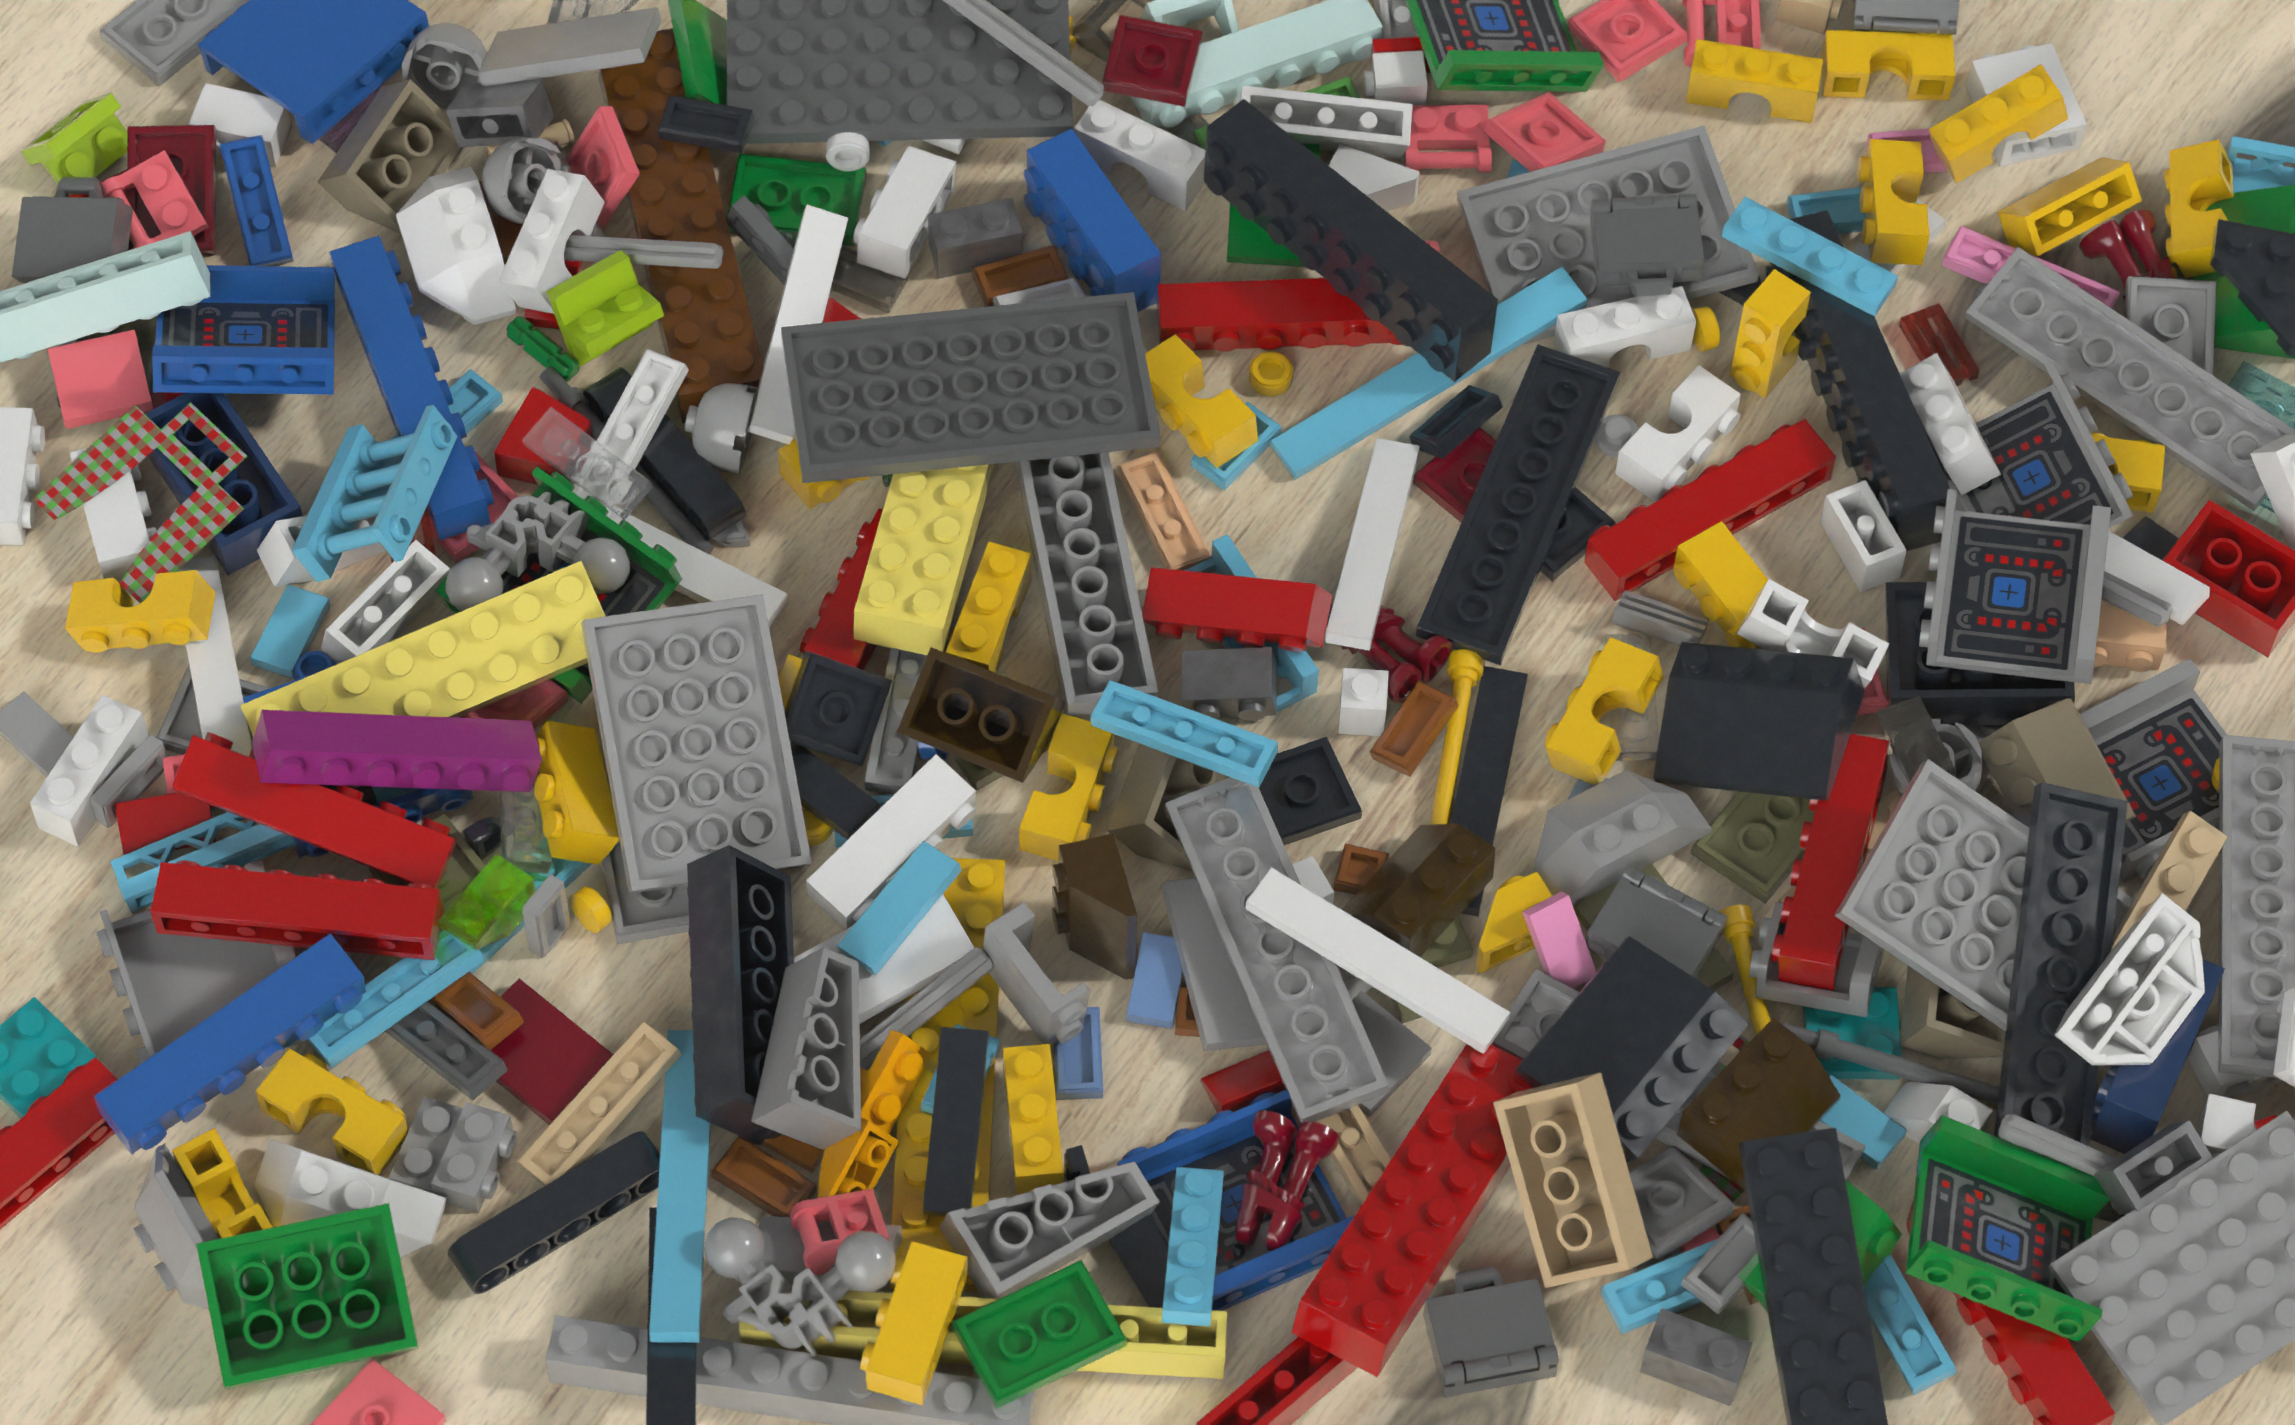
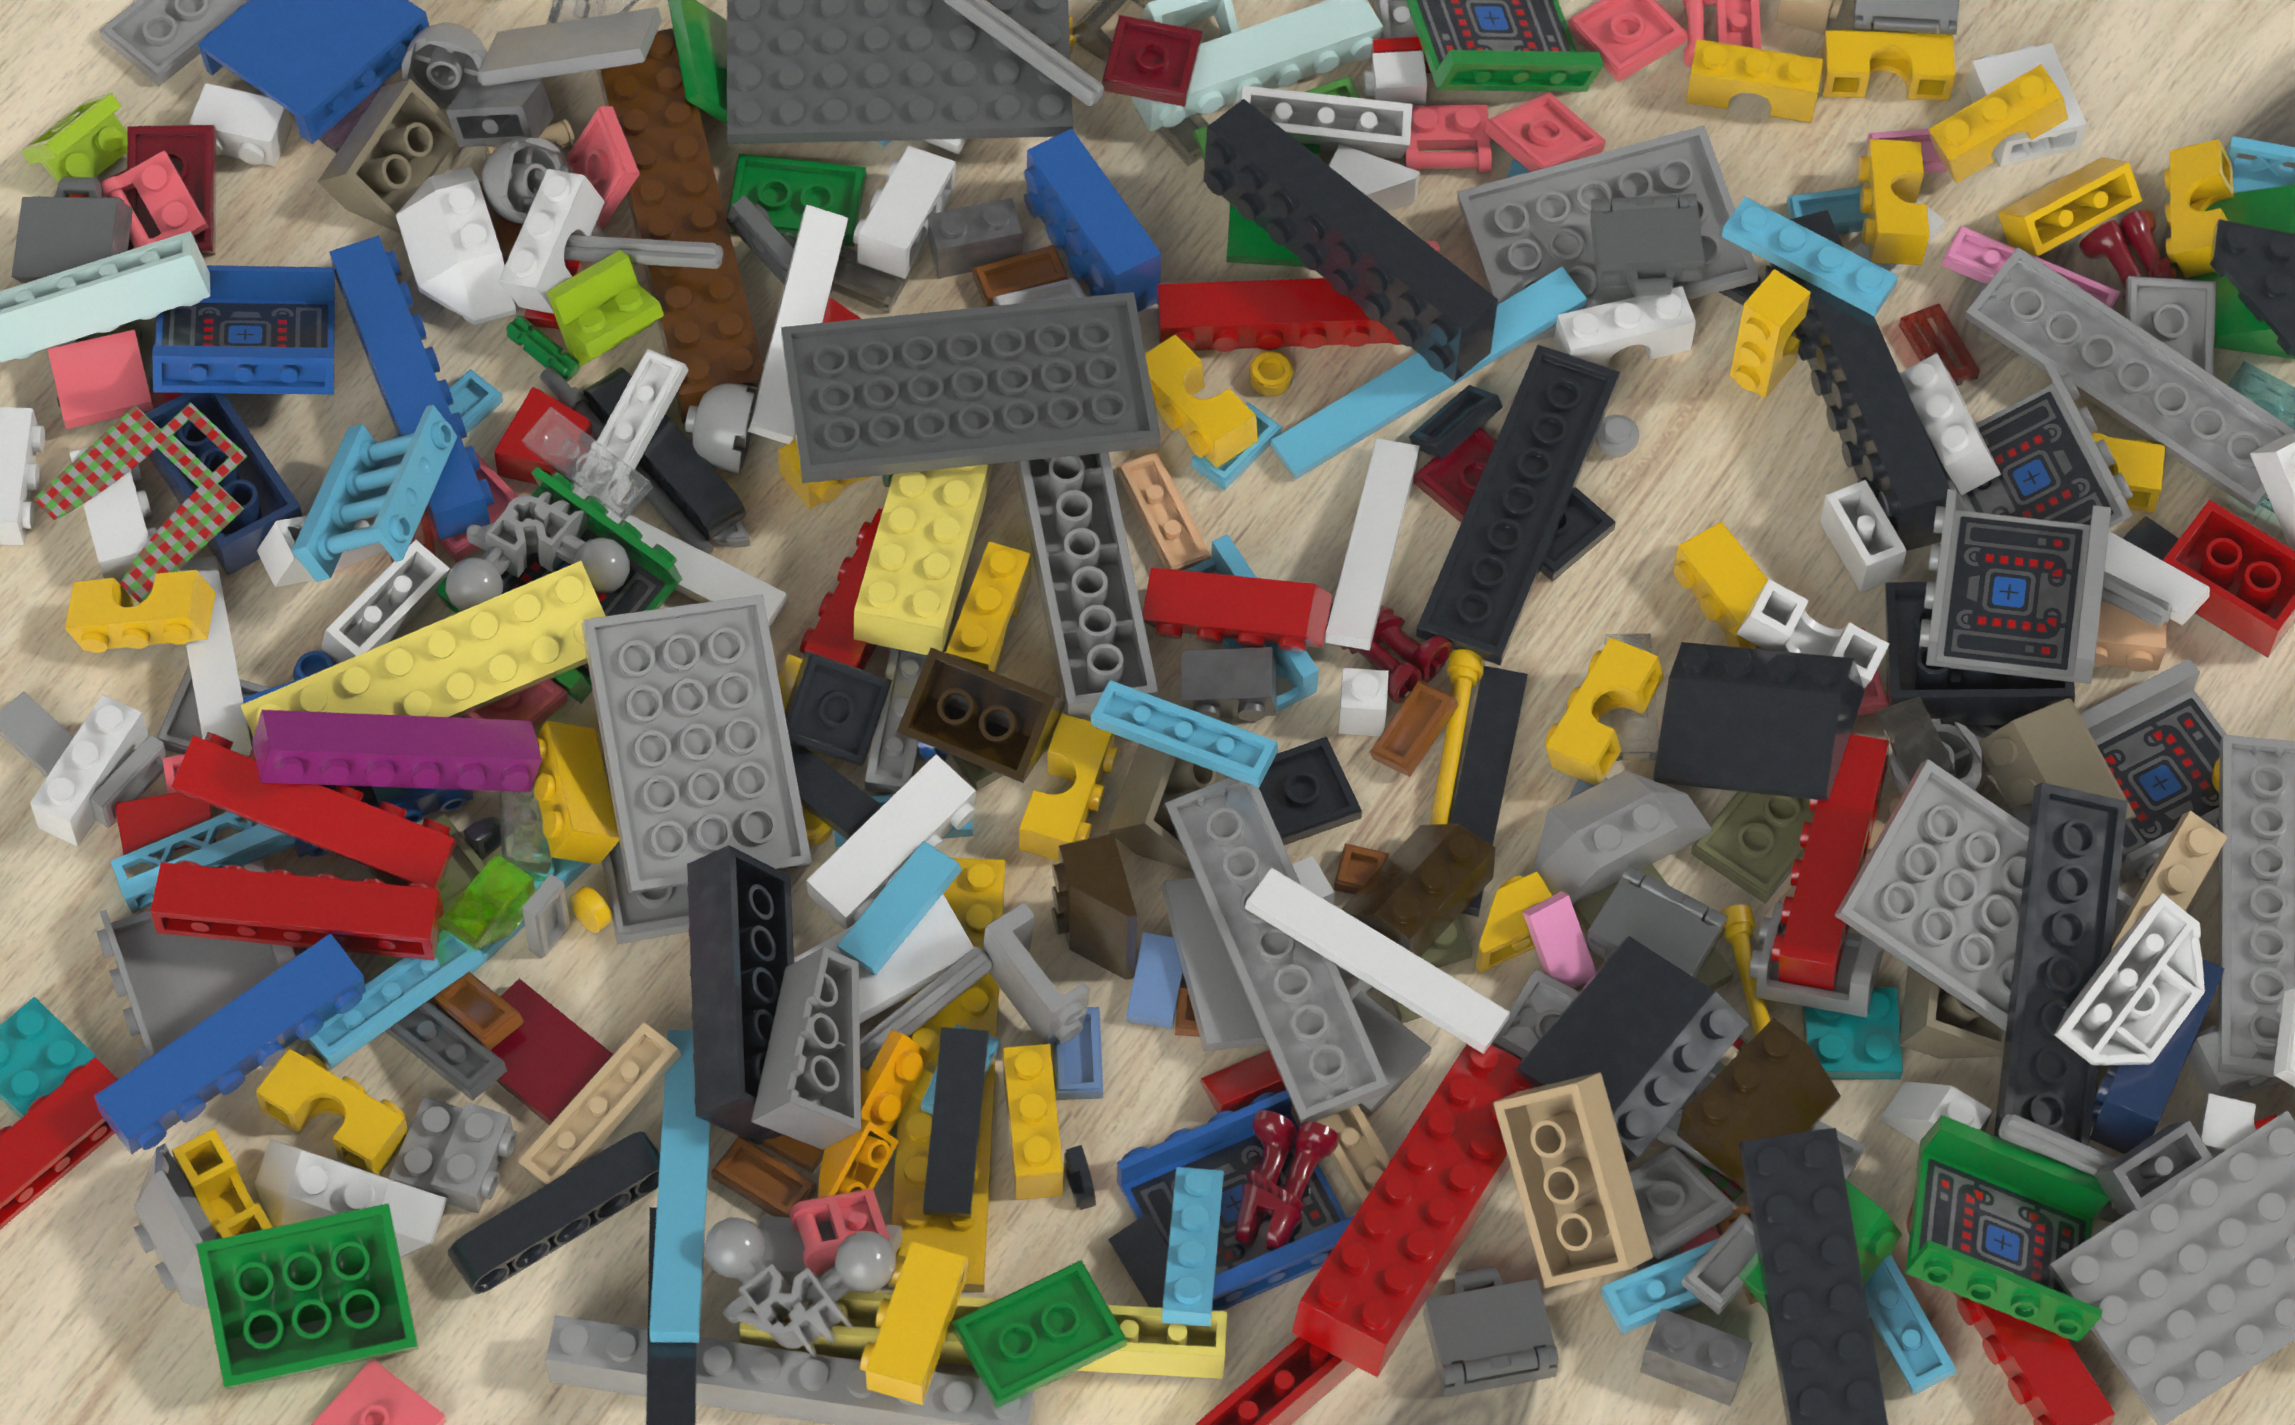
(256, 202): blue tile -> none
(290, 630): medium azure tile -> none
(706, 124): black tile -> none
(847, 151): white tile -> none
(1039, 1231): light grey wedge -> none
(1166, 161): white arch -> none
(1659, 619): light grey tile -> none
(1660, 460): white arch -> none
(1706, 329): yellow tile -> none
(1736, 493): red brick -> none
(1827, 1045): dark grey bar -> none
(1864, 1124): medium azure tile -> none

